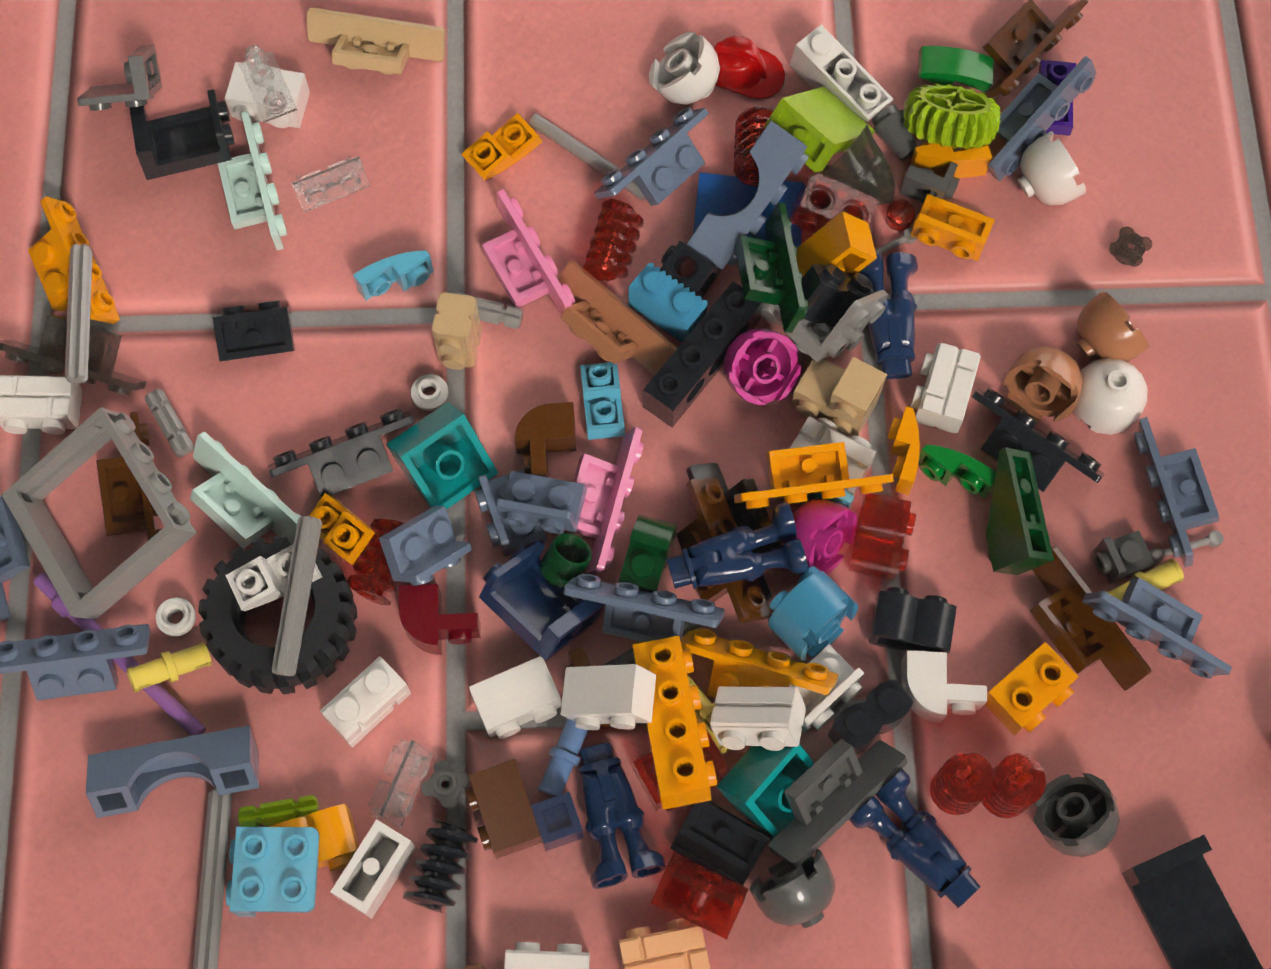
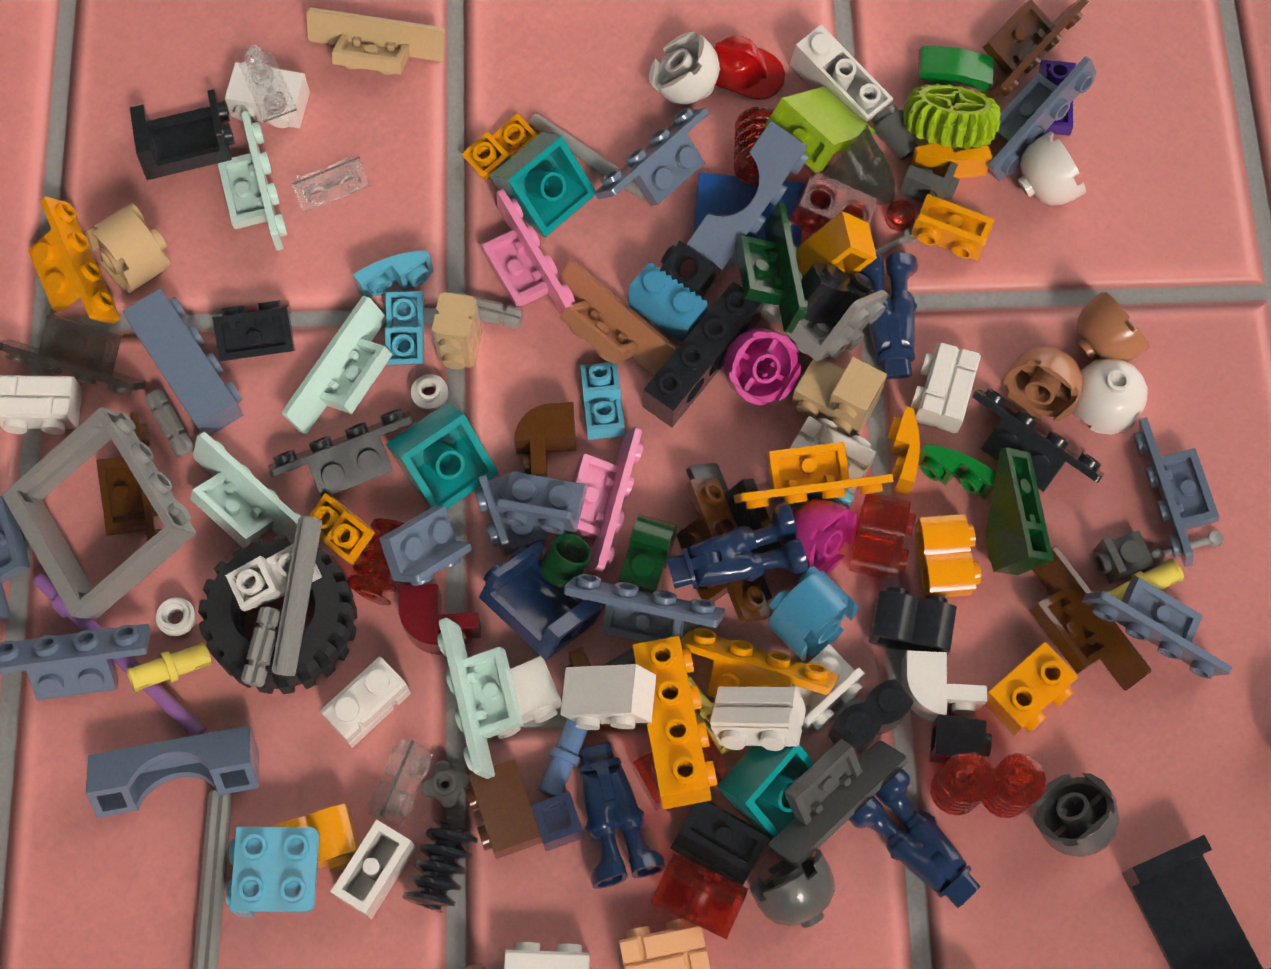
(78, 314): light grey axle -> none
(128, 248): none -> tan brick
(142, 83): dark grey bracket -> none
(183, 363): none -> sand blue brick
(261, 647): none -> light grey axle
(277, 811): lime axle -> none
(343, 369): none -> light aqua bracket
(405, 327): none -> medium azure slope
(483, 695): none -> light aqua bracket
(545, 182): none -> teal slope
(613, 241): clear red piece -> none
(946, 555): none -> light orange brick
(958, 735): none -> black brick
(1125, 254): clear smoke plate -> none

